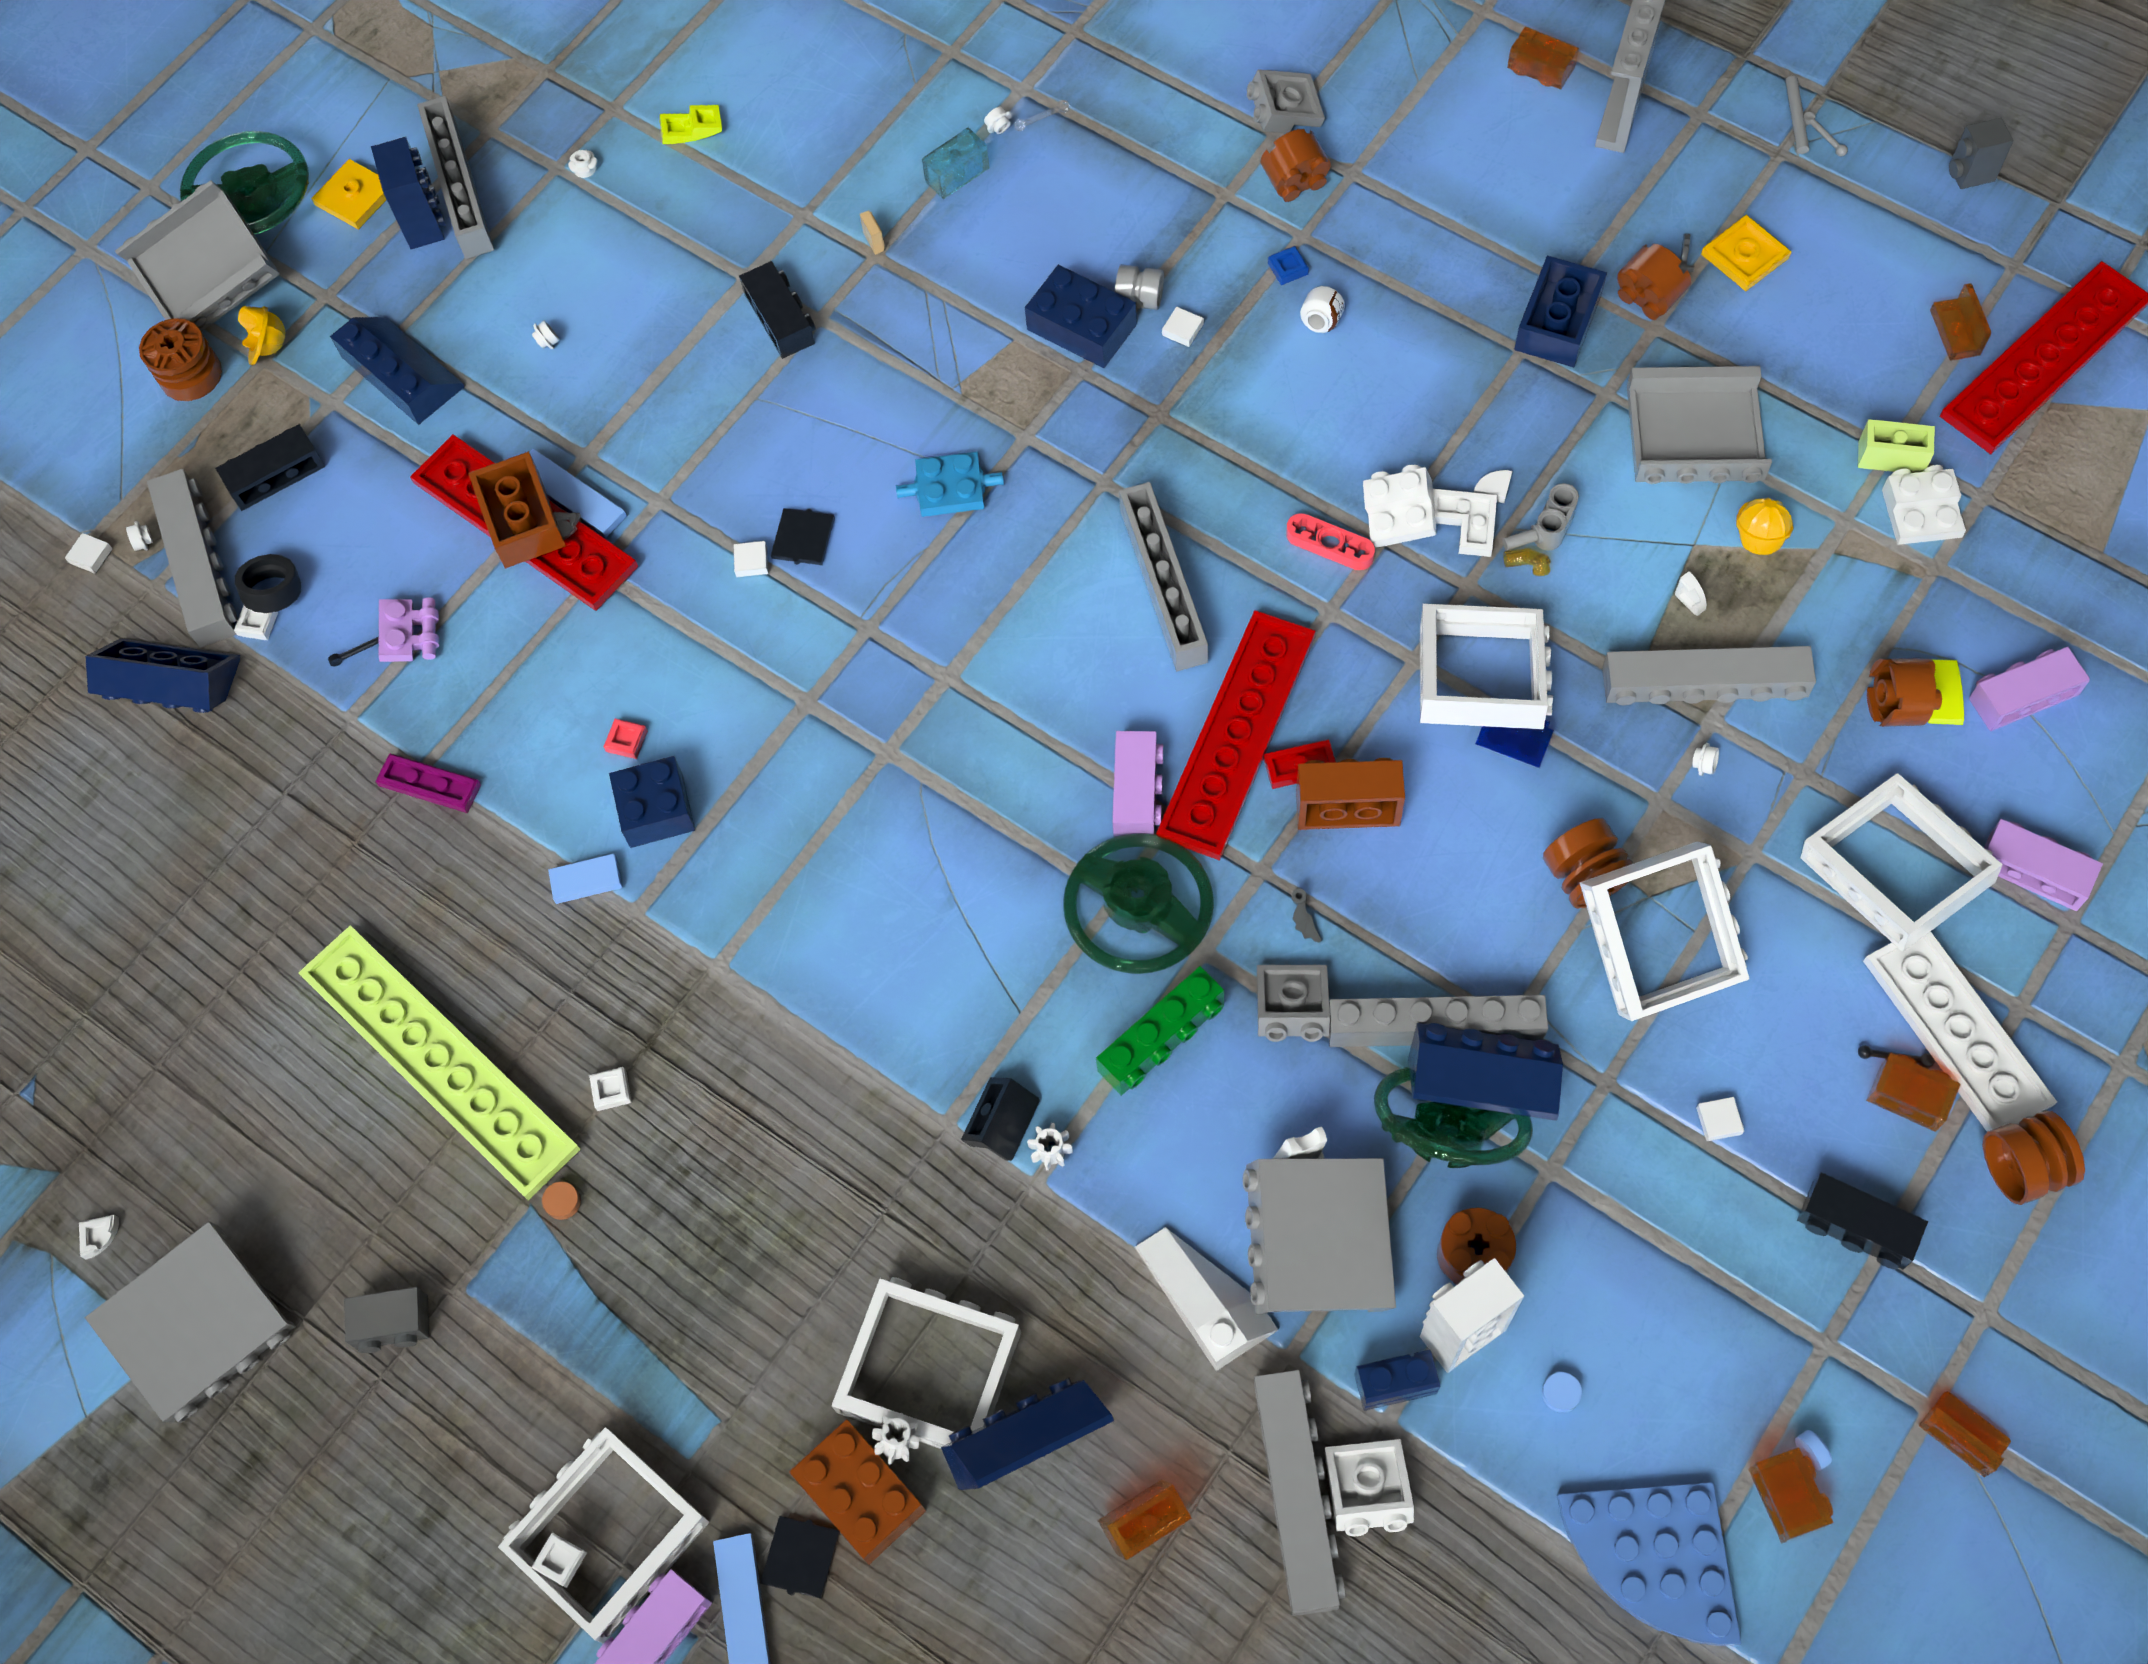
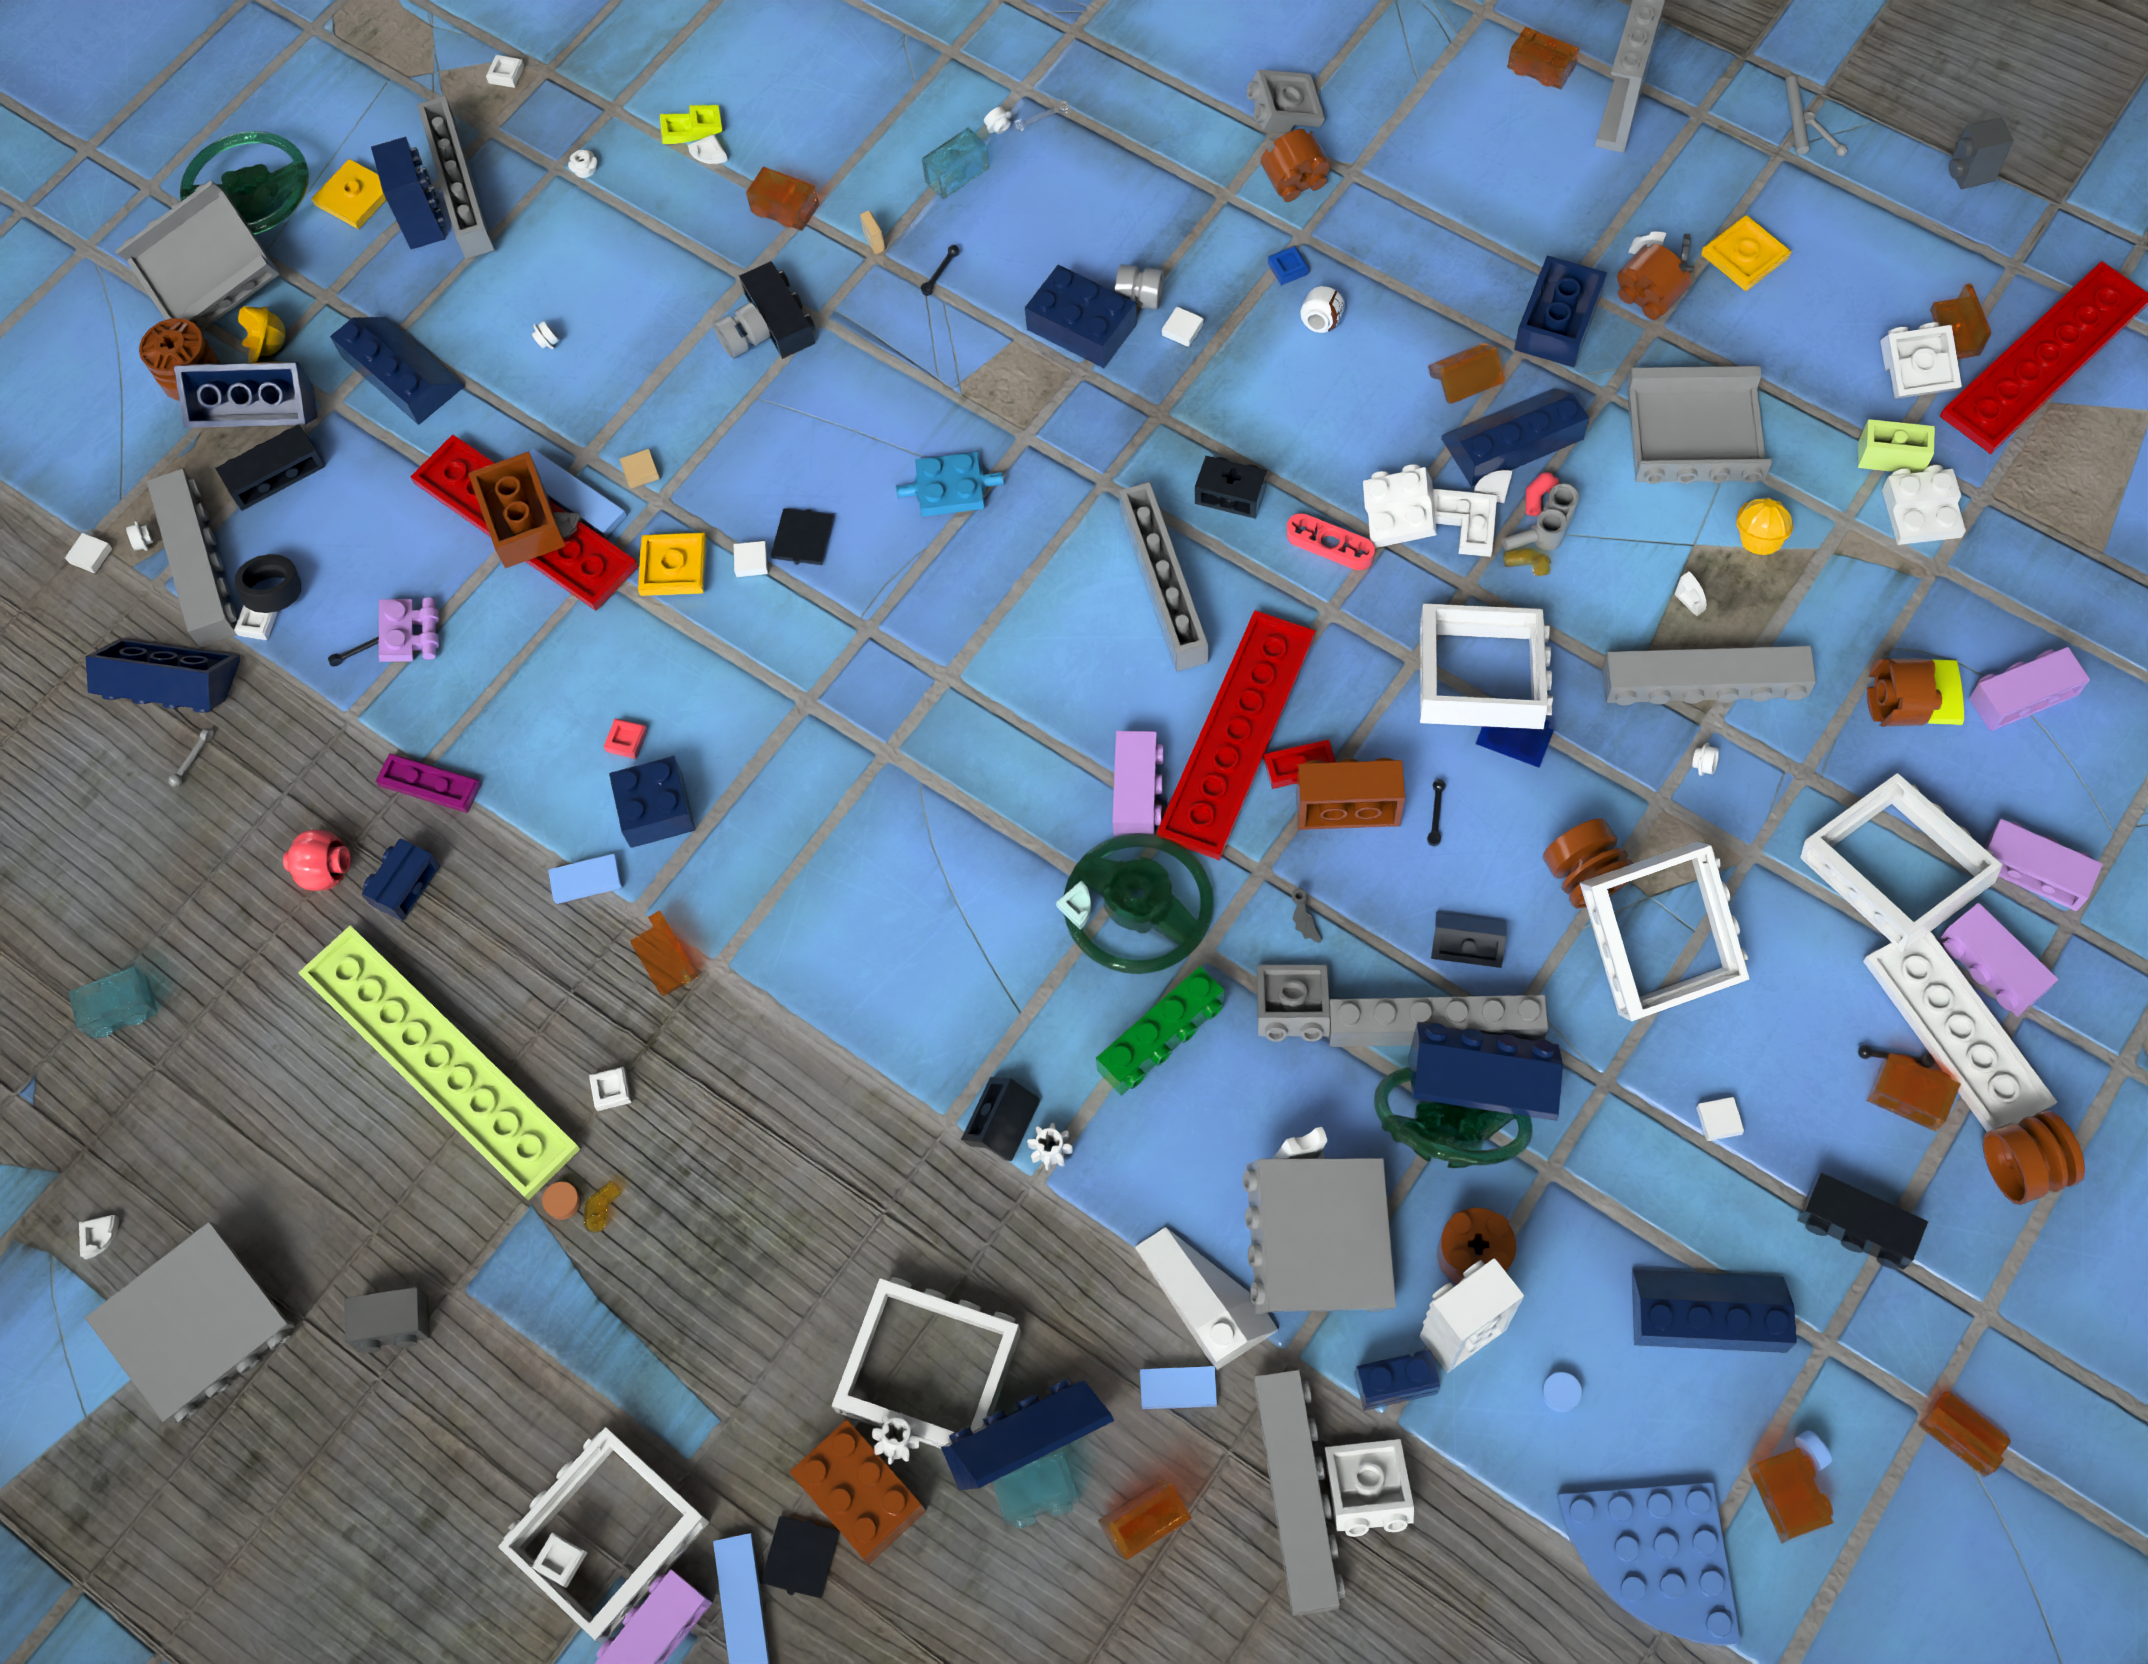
(113, 1003): none -> clear light blue brick
(205, 736): none -> light grey hinge
(245, 394): none -> dark blue slope
(314, 857): none -> coral plant
(400, 879): none -> dark blue brick
(505, 71): none -> white tile
(597, 1207): none -> clear yellow arm
(639, 468): none -> tan tile
(663, 956): none -> clear orange panel
(672, 564): none -> yellow plate
(708, 150): none -> white tile
(749, 323): none -> light grey wheel
(782, 198): none -> clear orange brick
(927, 287): none -> black hinge
(1036, 1490): none -> clear light blue brick
(1076, 904): none -> light aqua tile
(1178, 1387): none -> light blue tile
(1230, 486): none -> black brick
(1434, 837): none -> black hinge
(1468, 372): none -> clear orange panel
(1469, 939): none -> black panel
(1517, 434): none -> dark blue slope
(1533, 494): none -> coral arm
(1654, 237): none -> white tile
(1712, 1311): none -> dark blue slope
(1921, 360): none -> white plate
(1997, 960): none -> lavender brick

